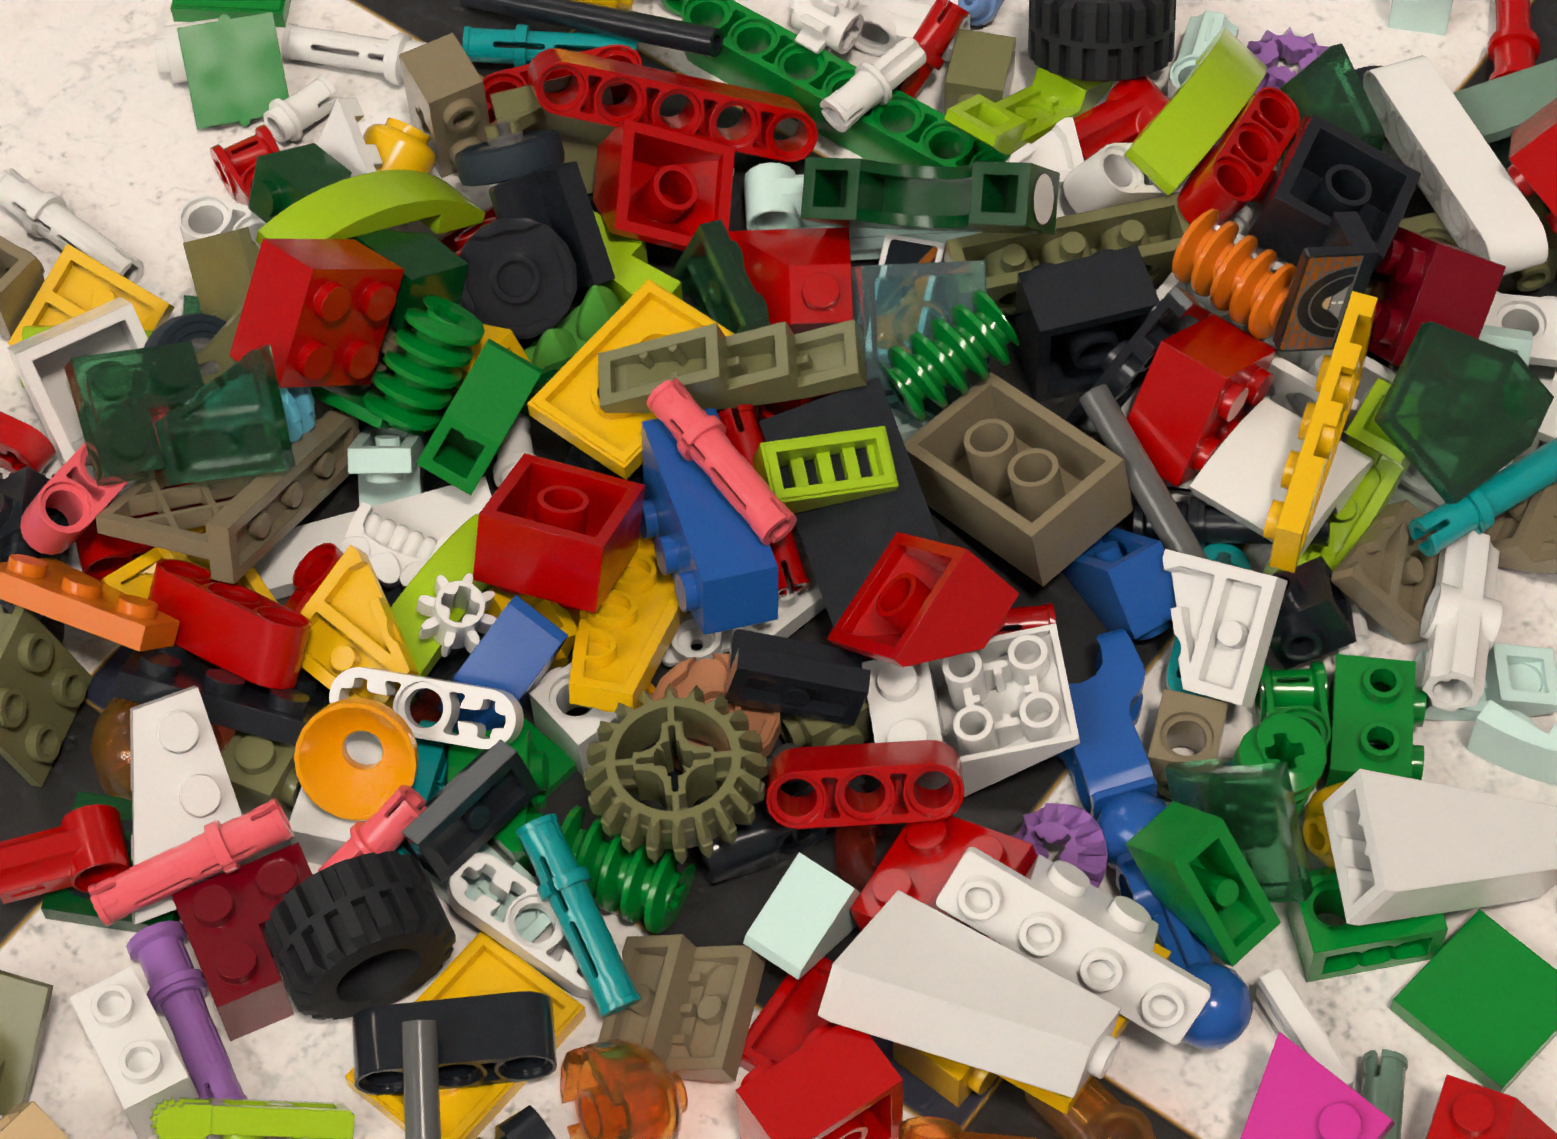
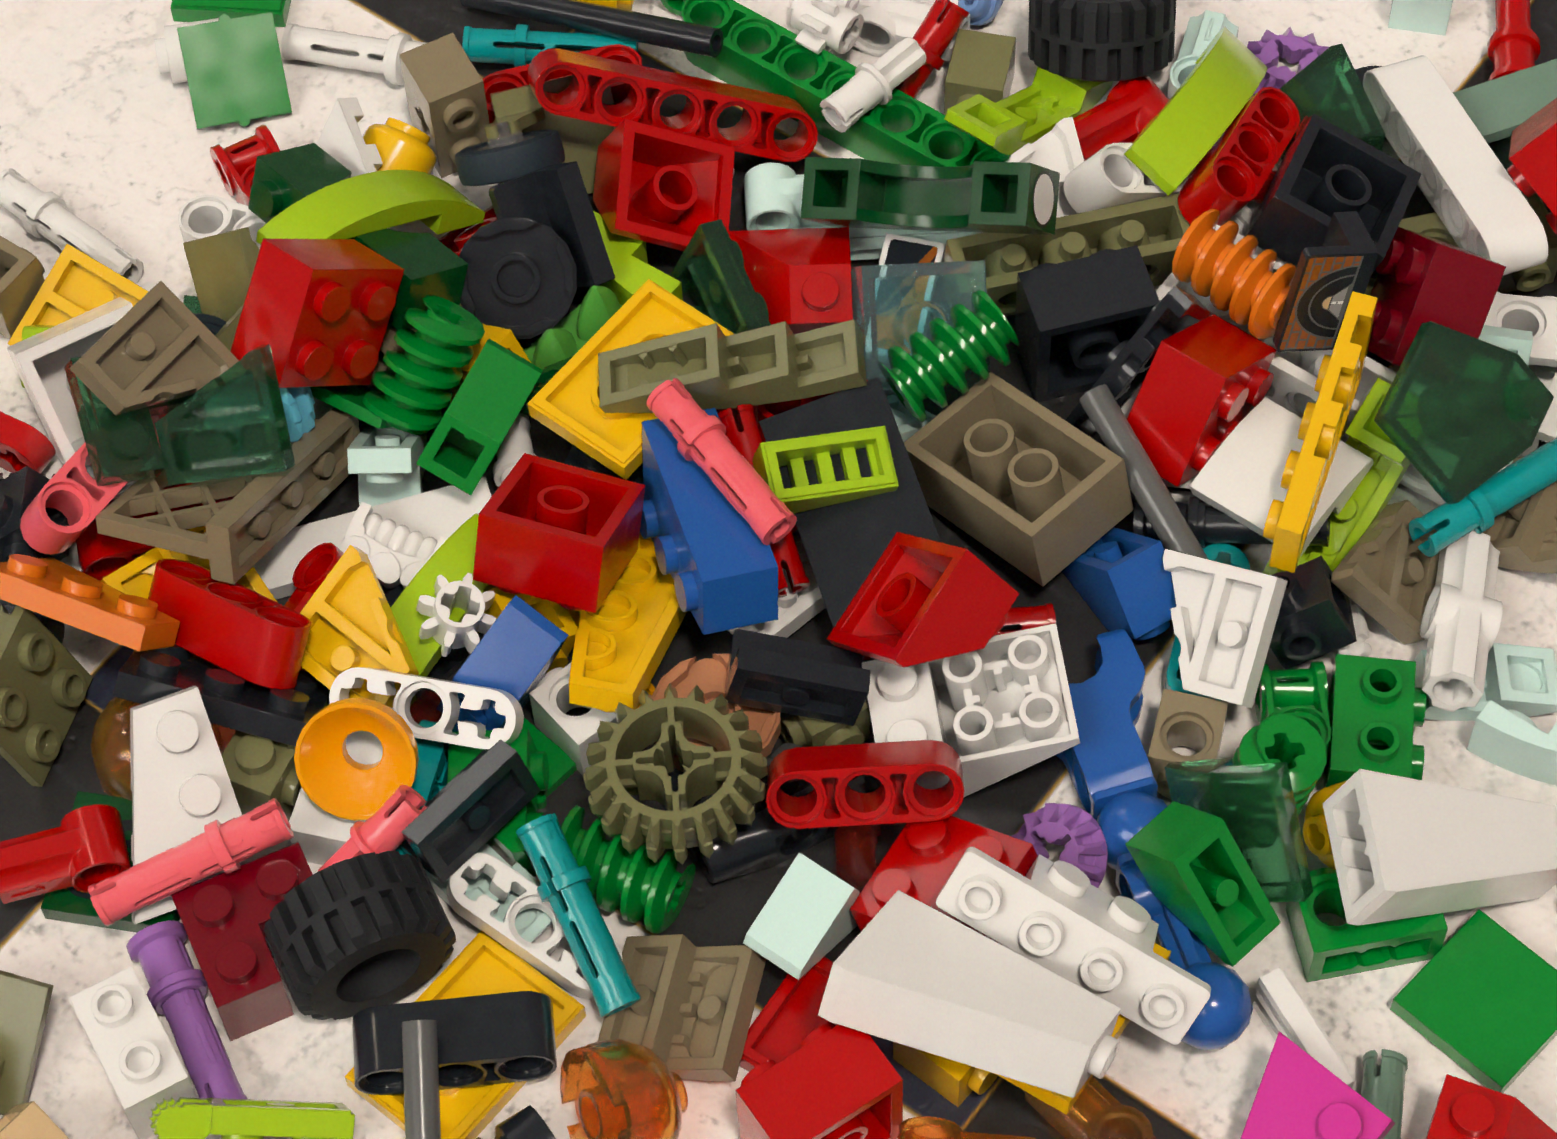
(153, 355): none -> dark tan wing
(291, 116): white pin -> none
(690, 634): white plate -> none

